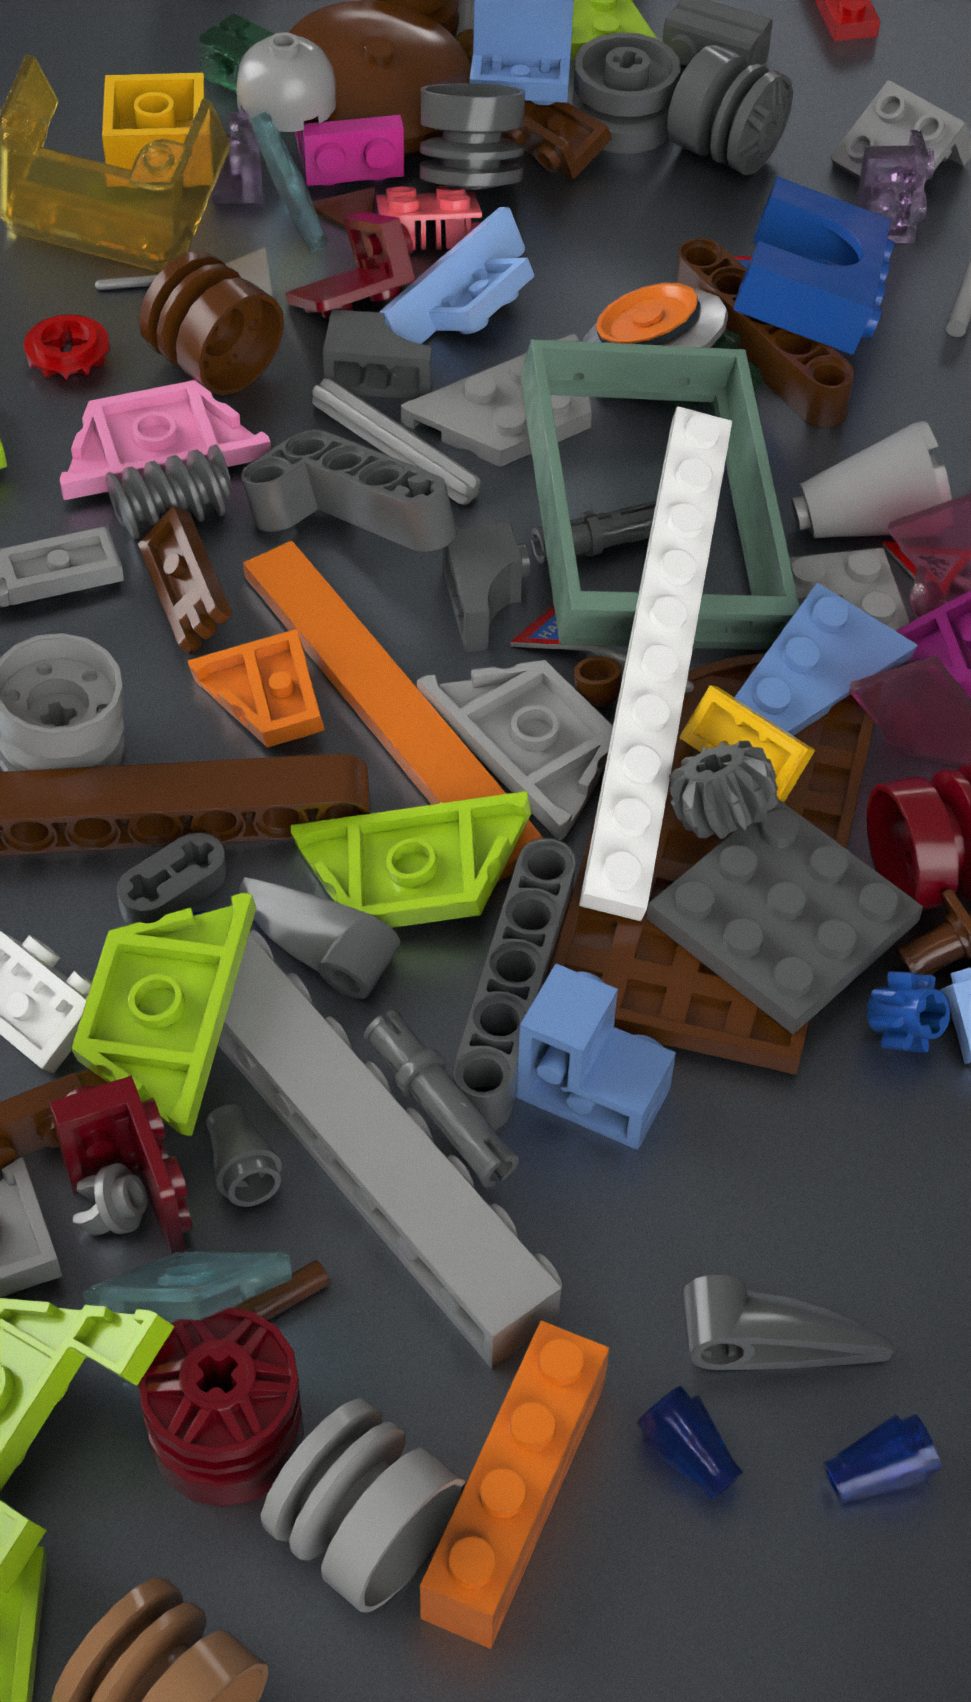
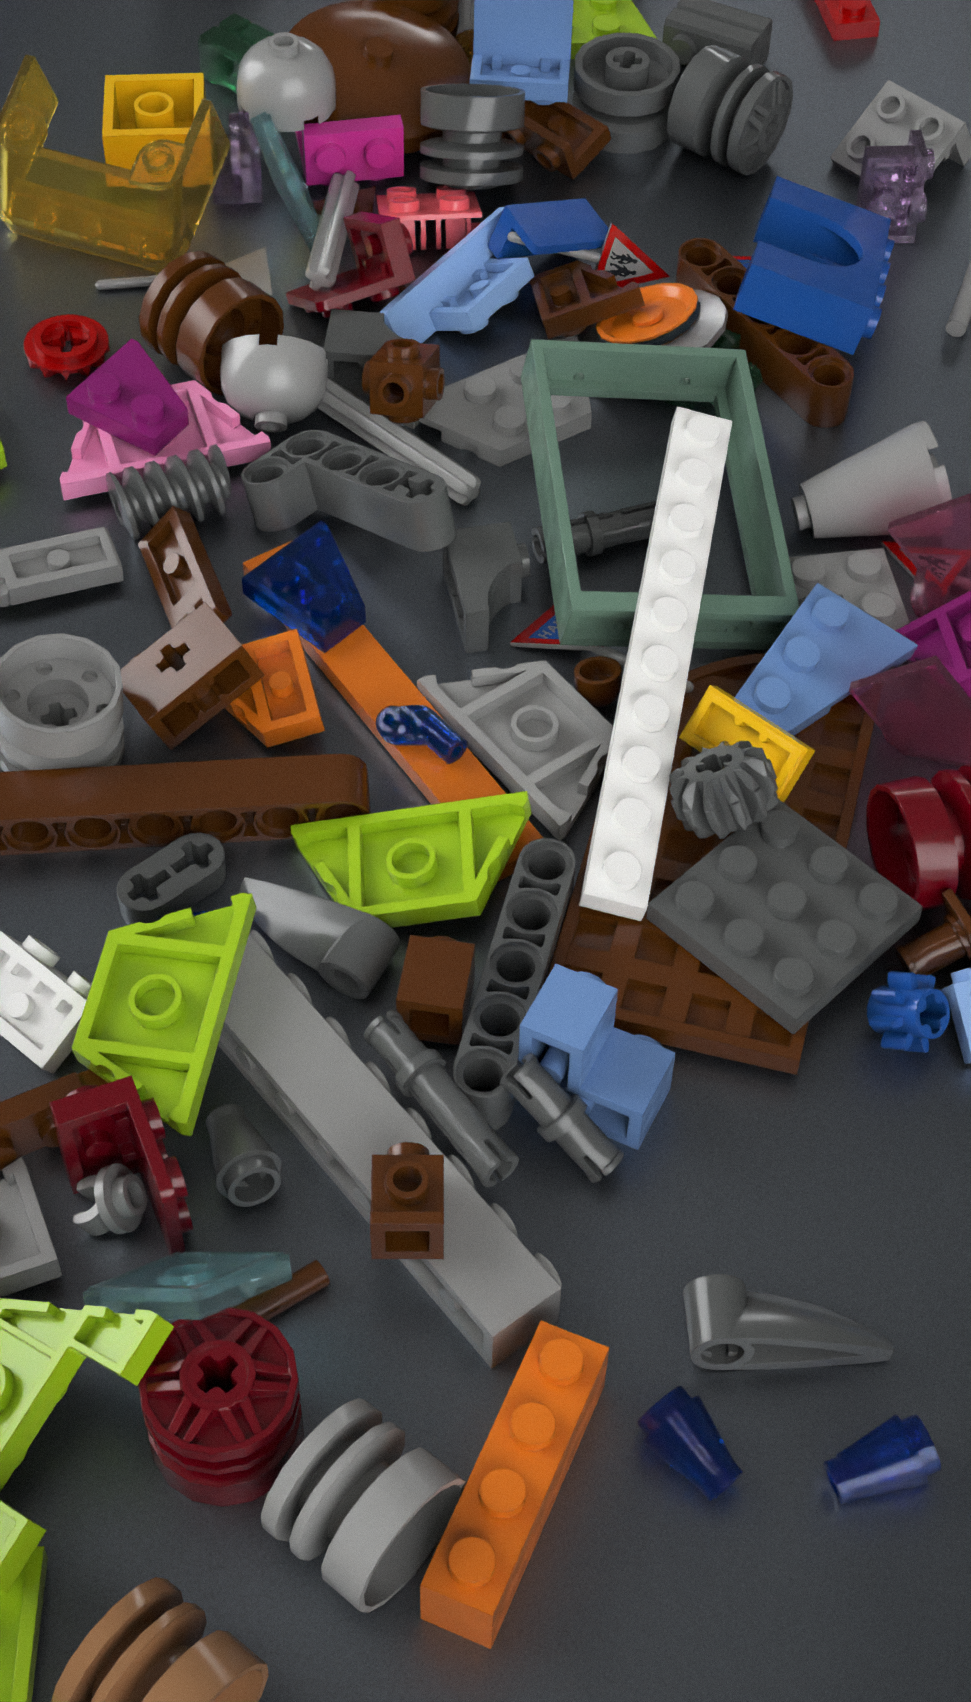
(130, 400): none -> magenta wing
(188, 676): none -> reddish brown brick
(273, 381): none -> light grey cylinder
(309, 589): none -> clear blue wing
(331, 231): none -> light grey axle
(404, 380): none -> reddish brown brick
(407, 1203): none -> reddish brown brick
(420, 727): none -> clear blue arm
(436, 987): none -> reddish brown brick
(548, 228): none -> blue panel
(562, 1118): none -> dark grey pin
(580, 296): none -> reddish brown wing
(617, 257): none -> piece

